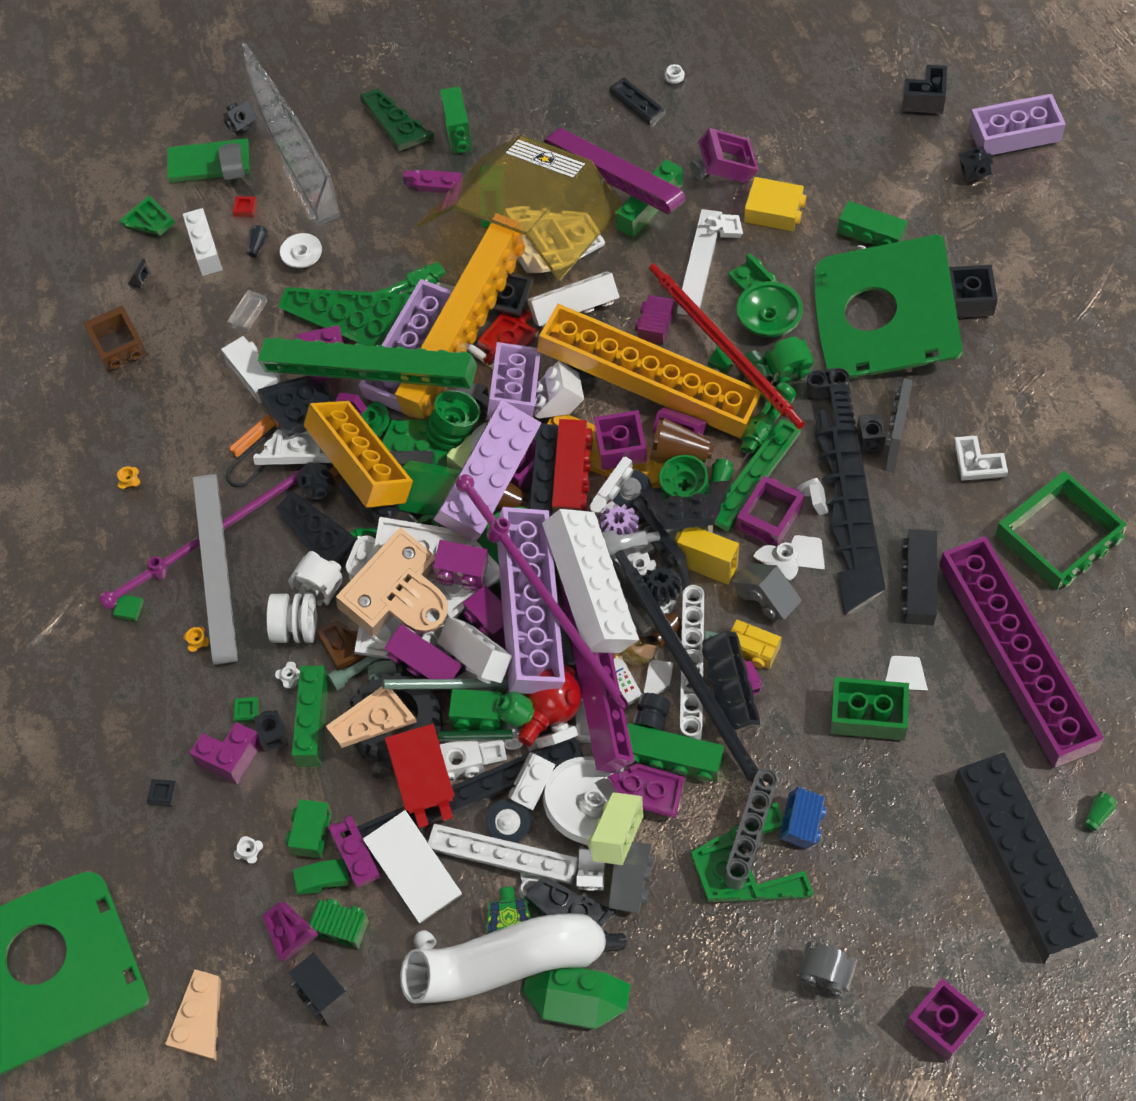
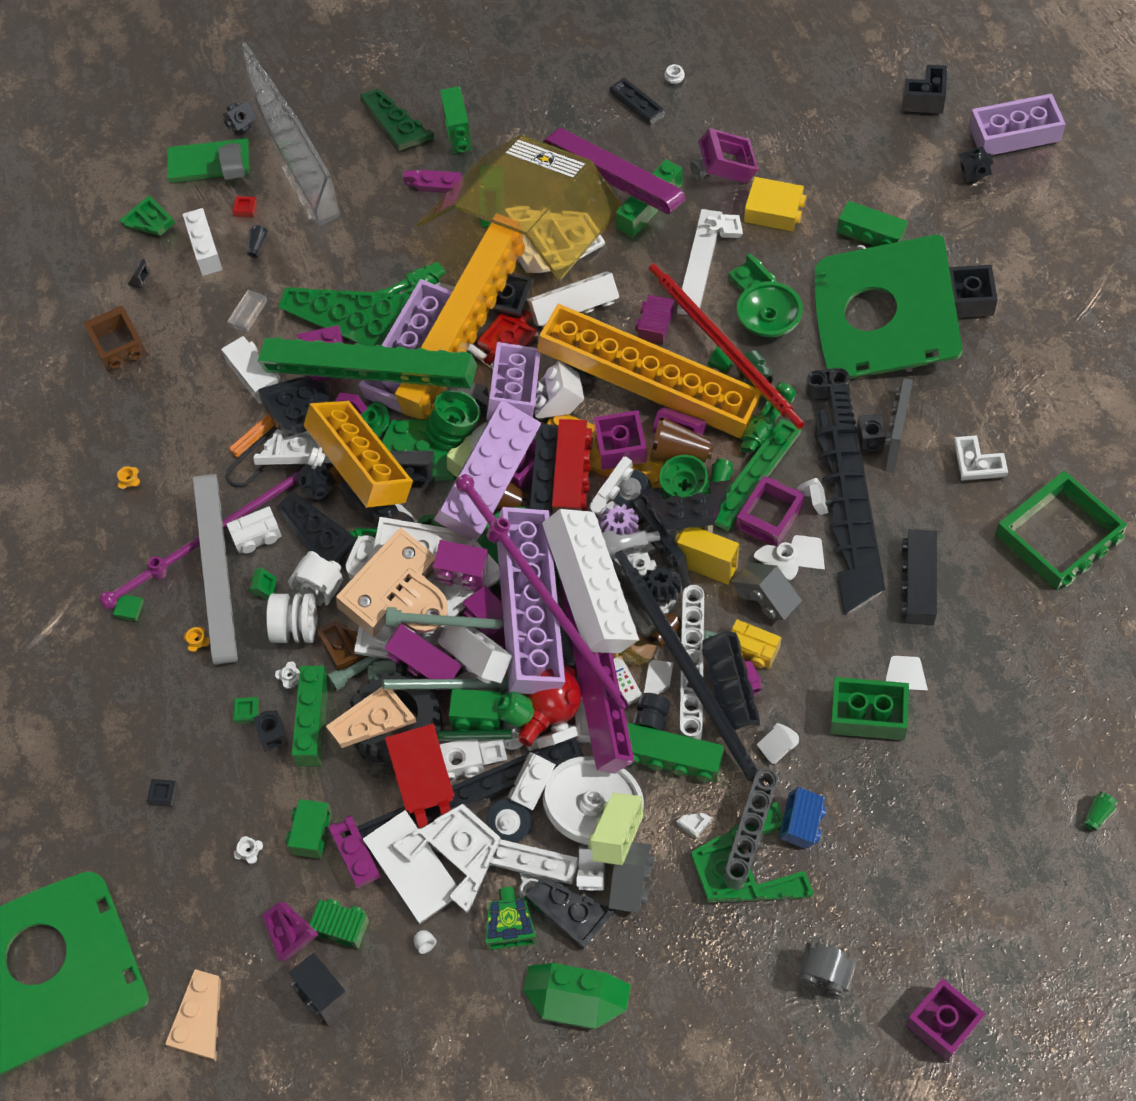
(229, 757): magenta brick -> none
(254, 530): none -> white brick
(262, 583): none -> green tile
(301, 250): white dish -> none
(315, 457): none -> white plate
(315, 876): green slope -> none
(395, 617): none -> sand green piece
(429, 487): green brick -> none
(462, 841): none -> white wing
(505, 957): white animal -> none
(658, 788): magenta tile -> none
(694, 823): none -> white tile
(778, 742): none -> white tile
(790, 360): green brick -> none
(1021, 652): magenta brick -> none
(1025, 858): black brick -> none

